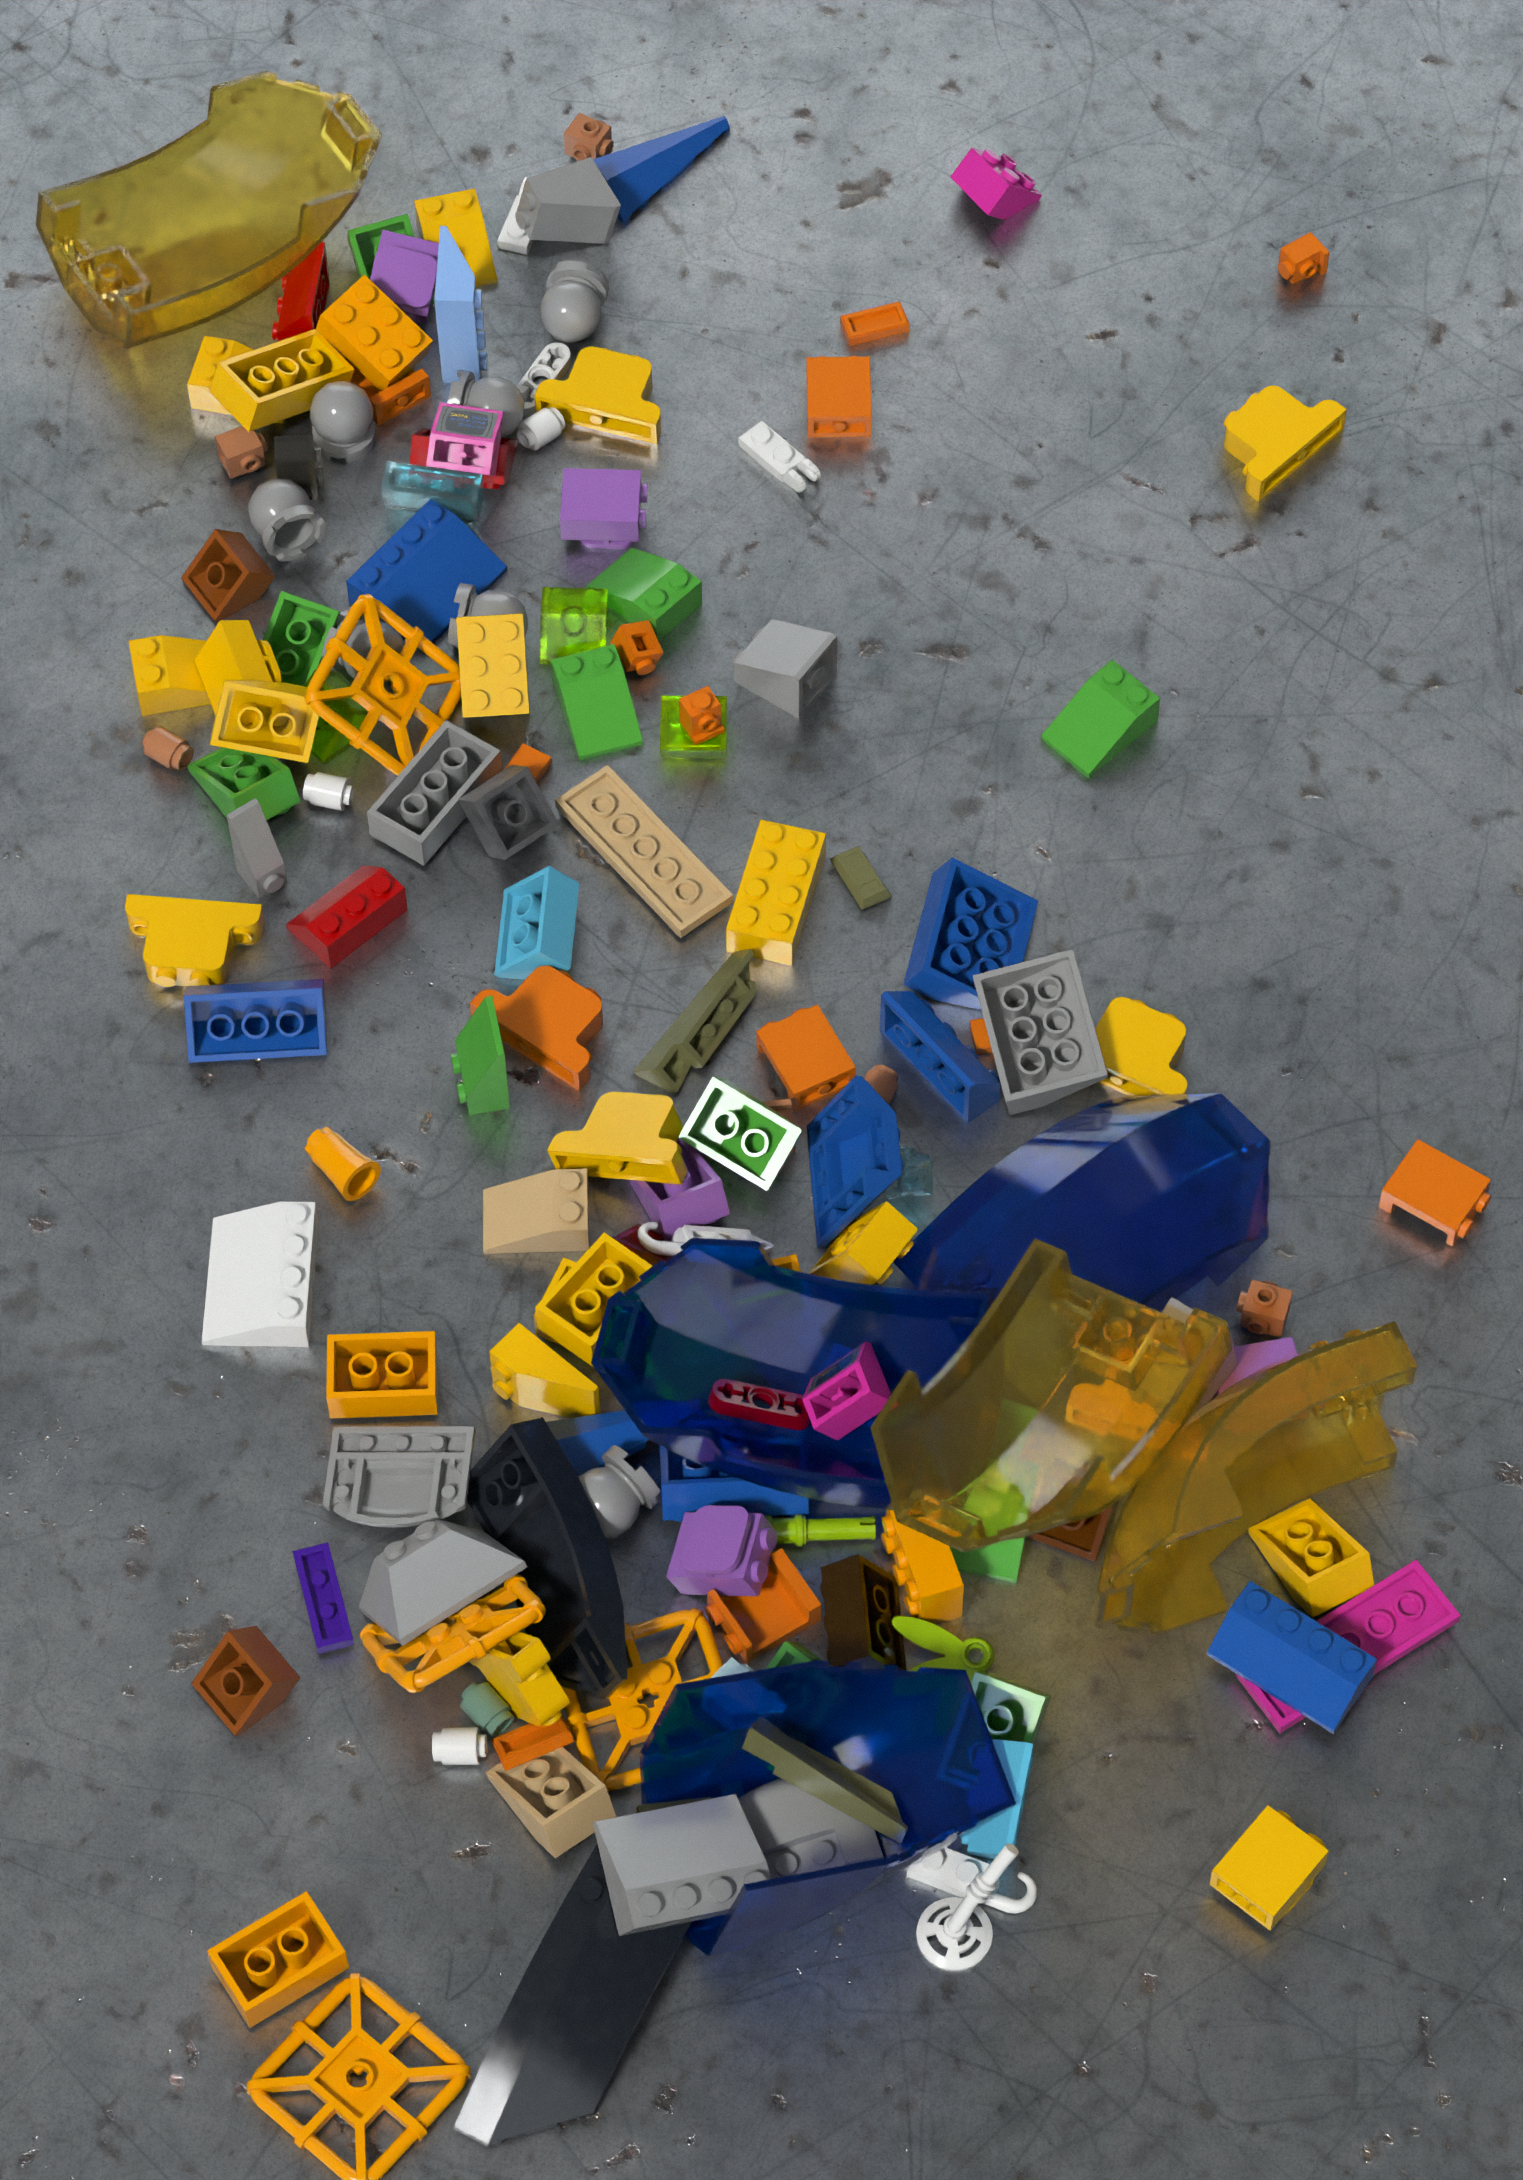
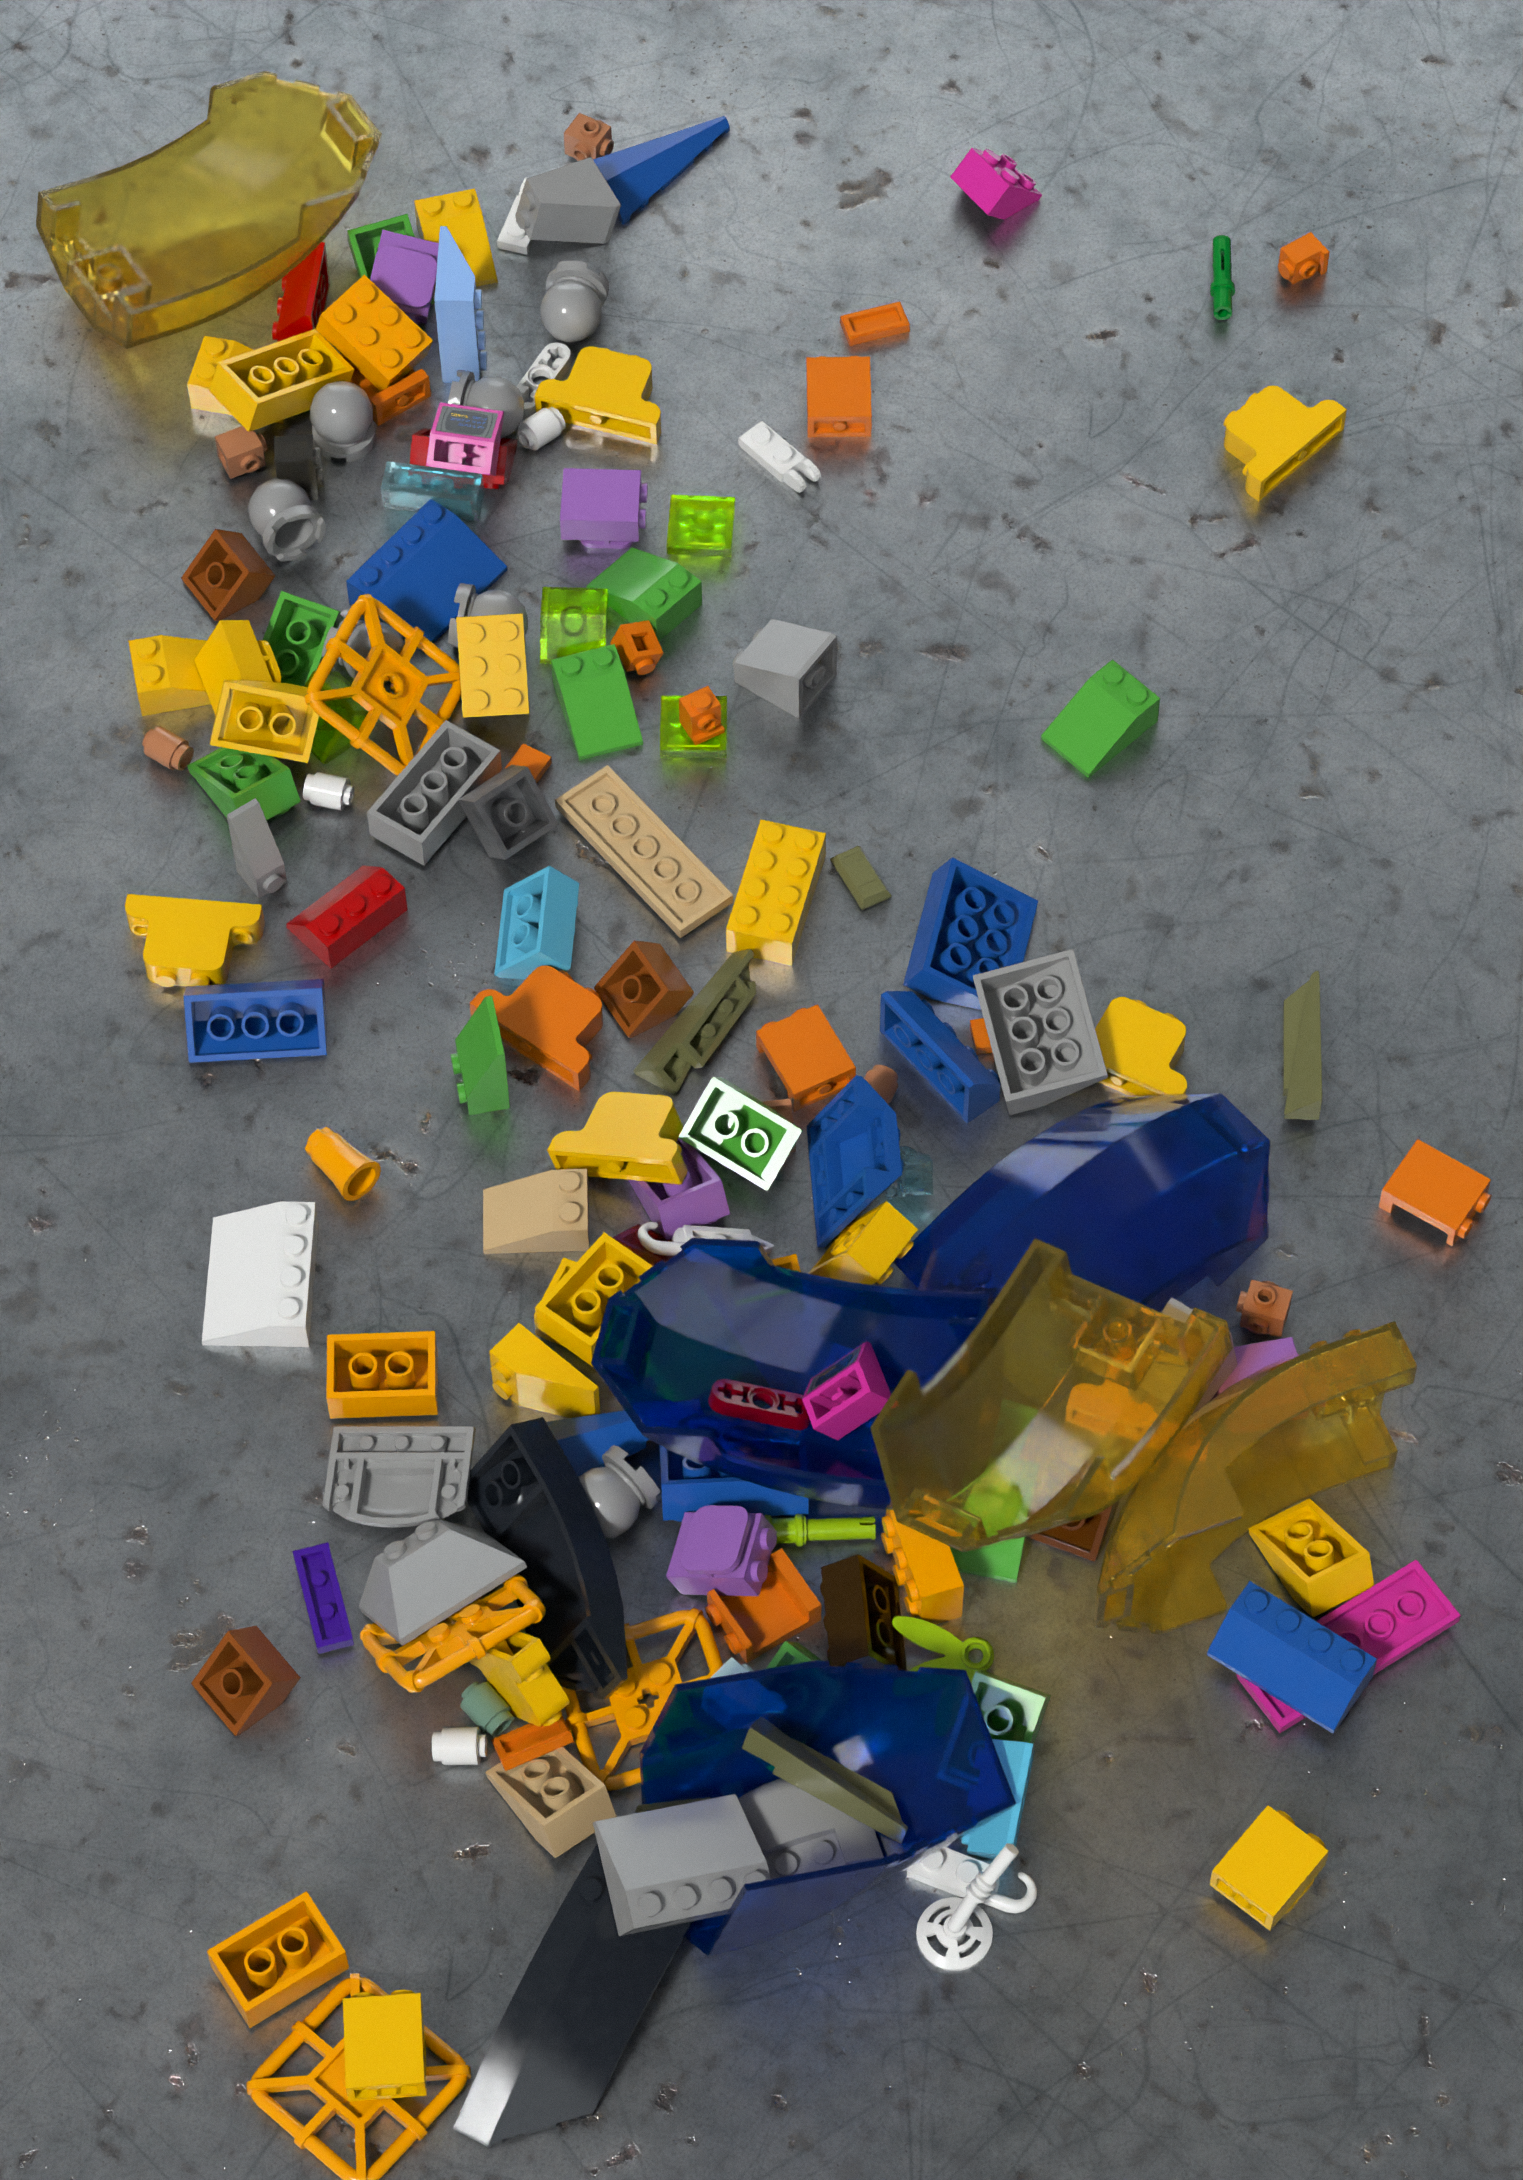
(384, 2046): none -> yellow brick
(643, 988): none -> dark orange slope
(701, 525): none -> clear neon green plate
(1222, 286): none -> green pin
(1302, 1052): none -> olive wedge

